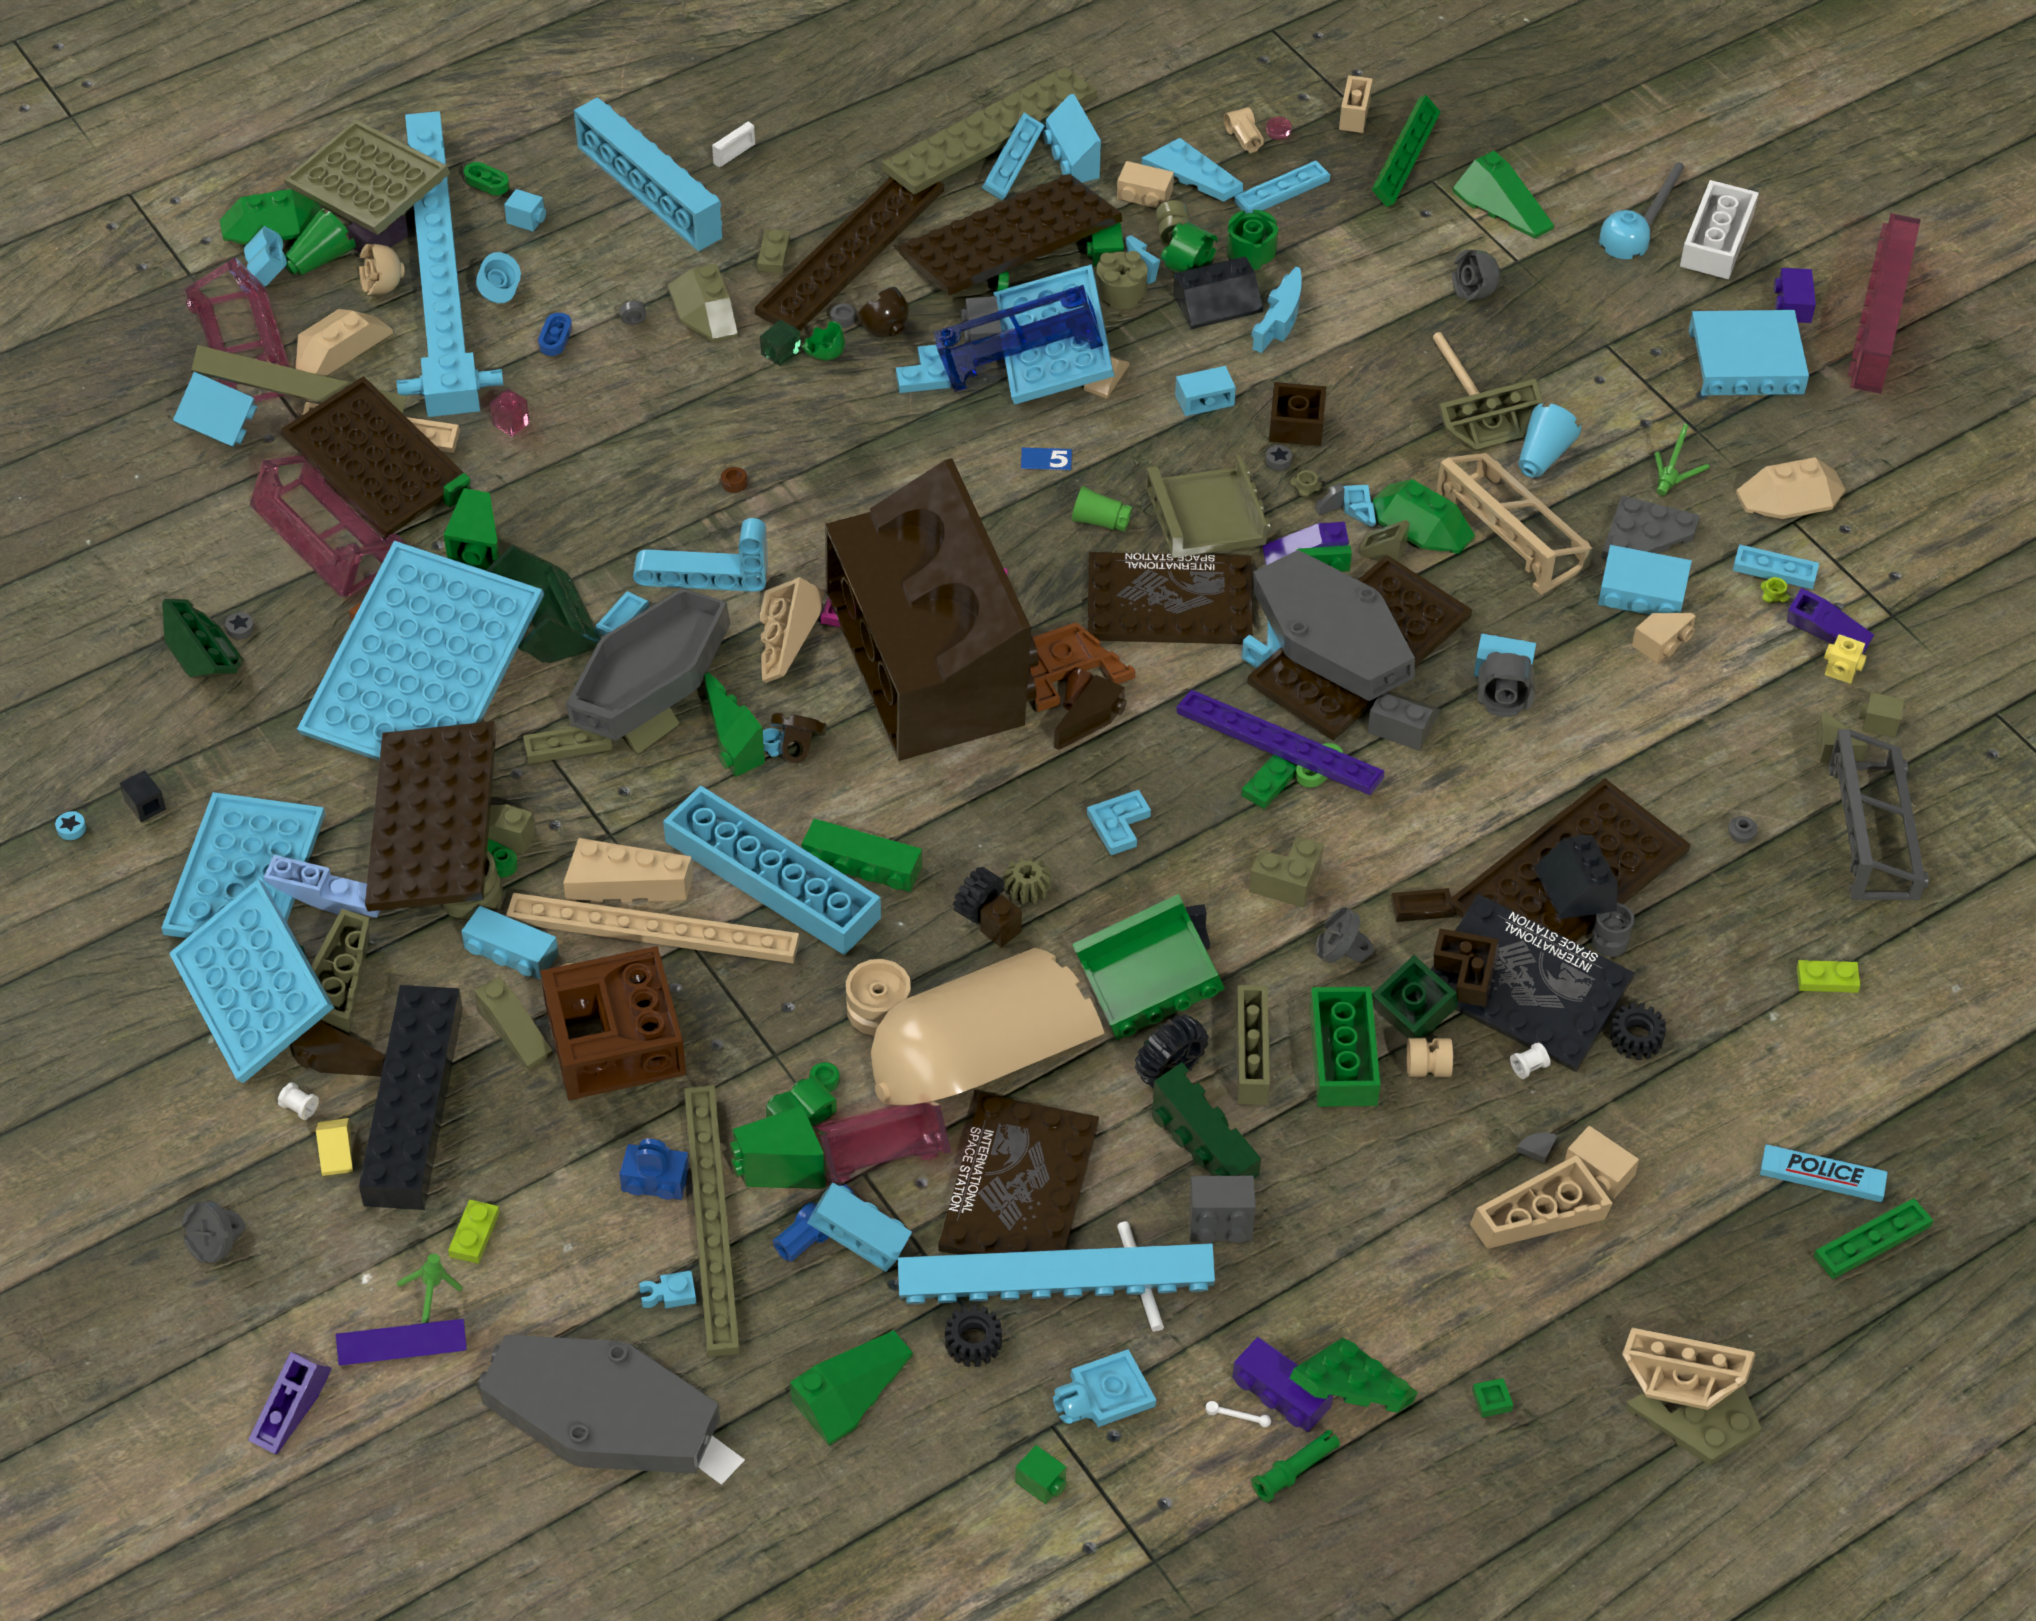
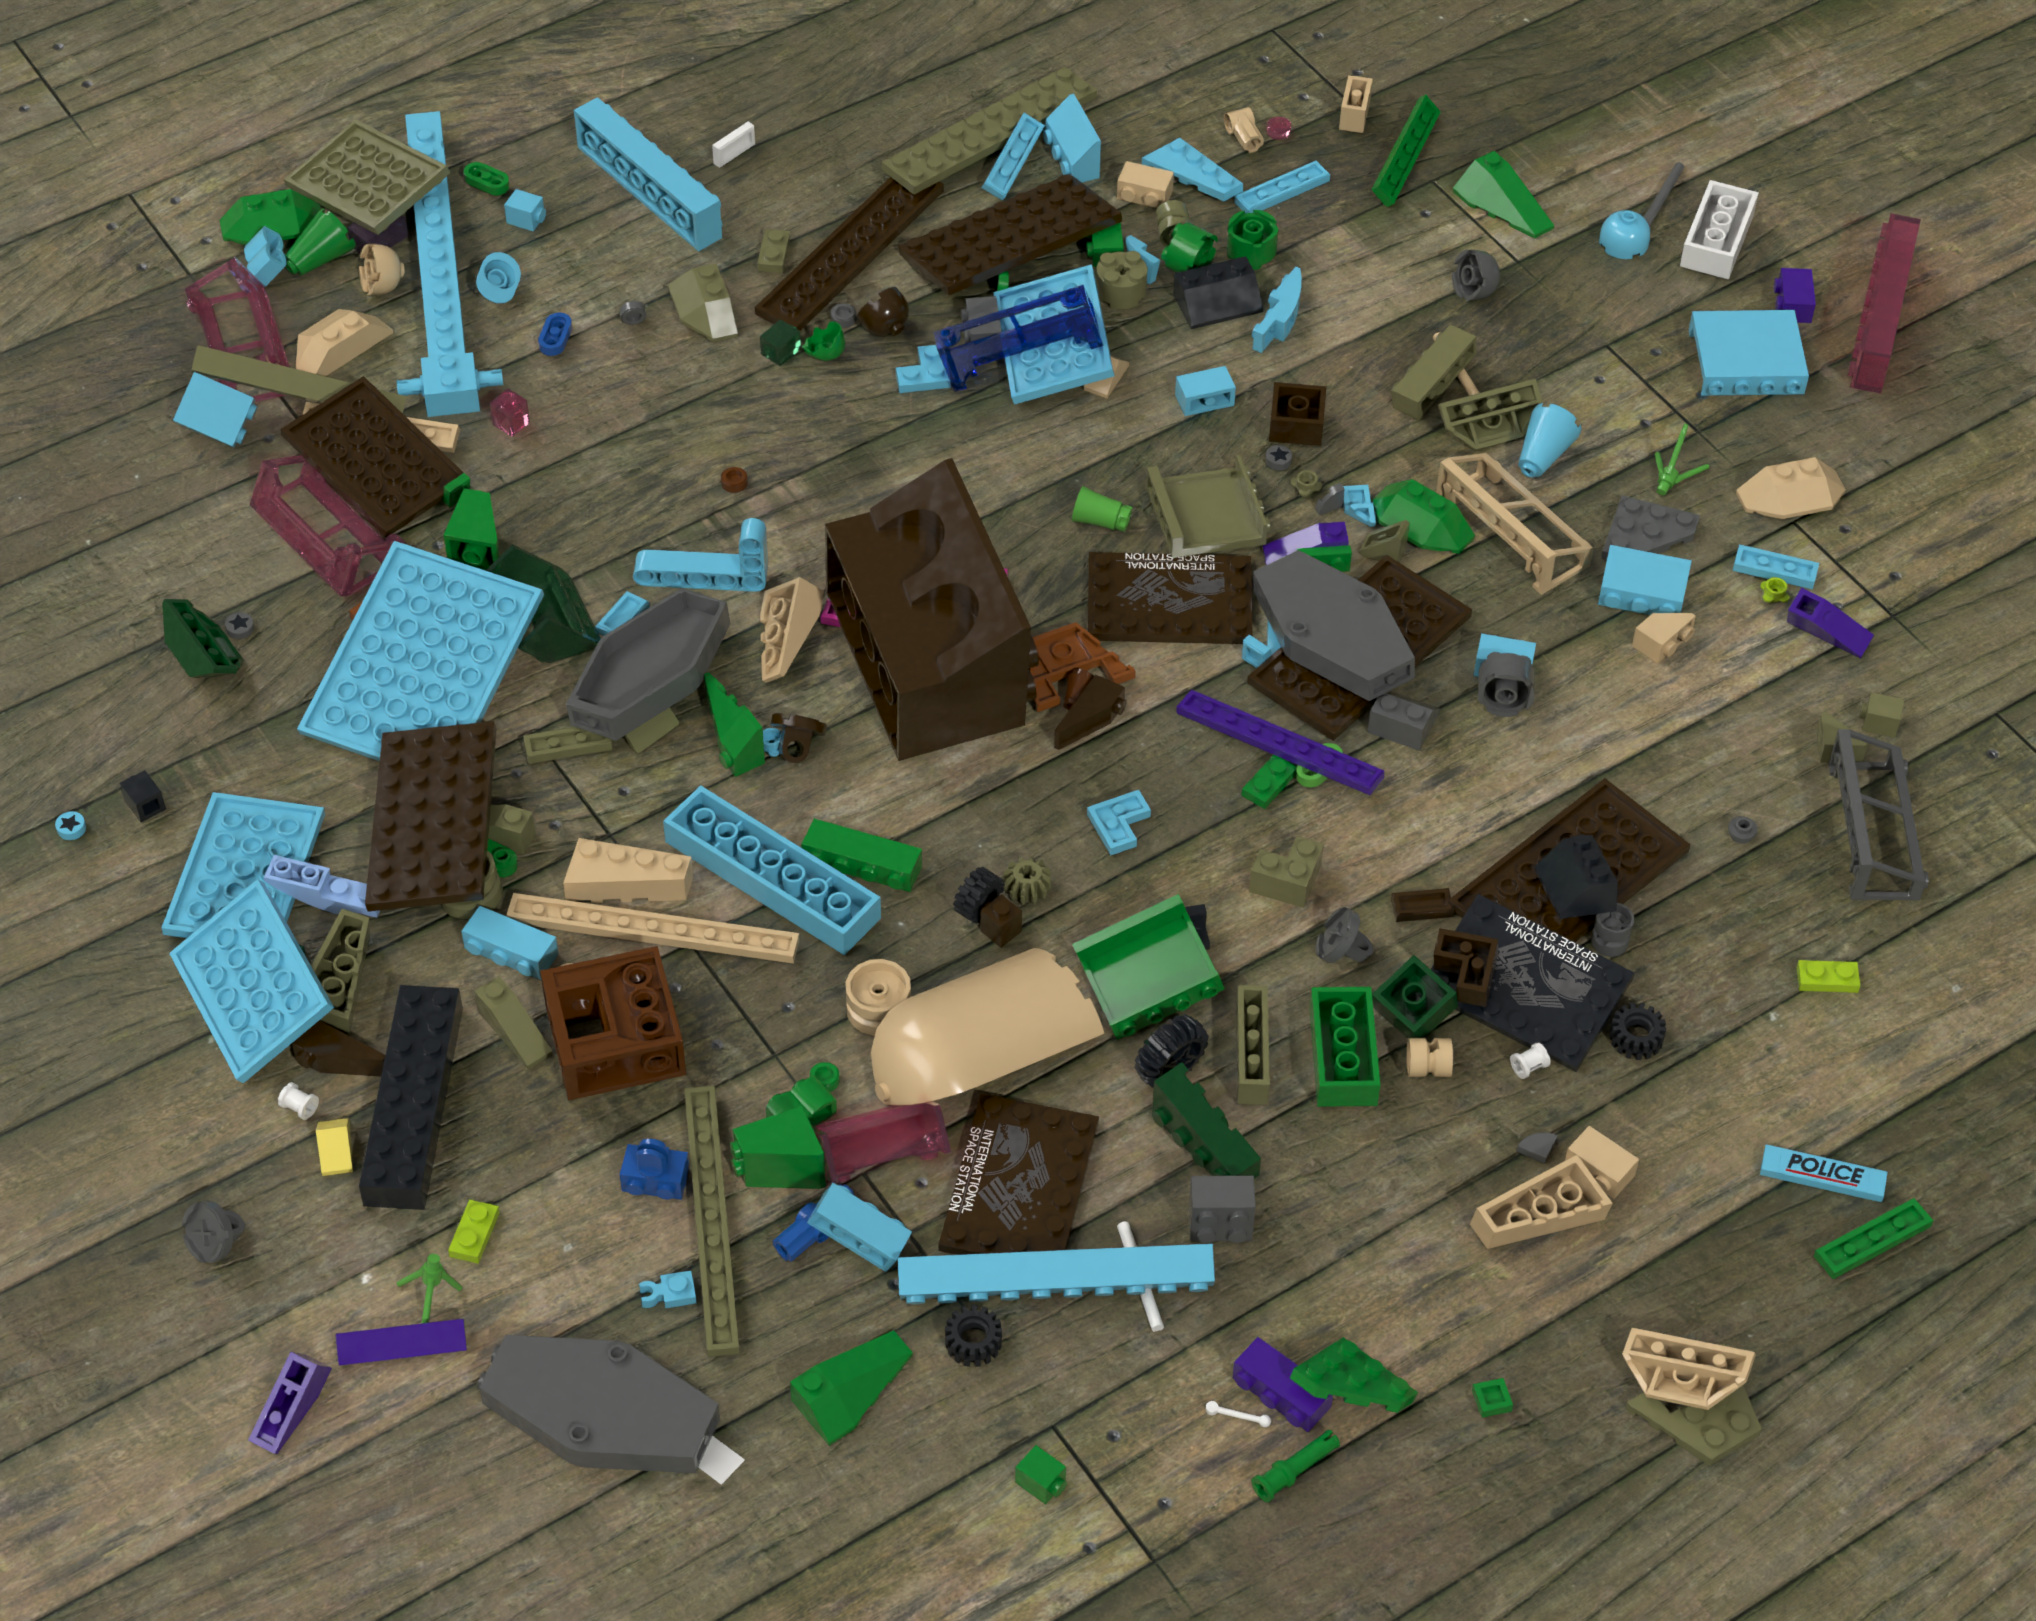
(1046, 458): blue sticker -> none
(1104, 1391): medium azure plate -> none
(1434, 371): none -> olive brick
(1844, 658): light yellow brick -> none

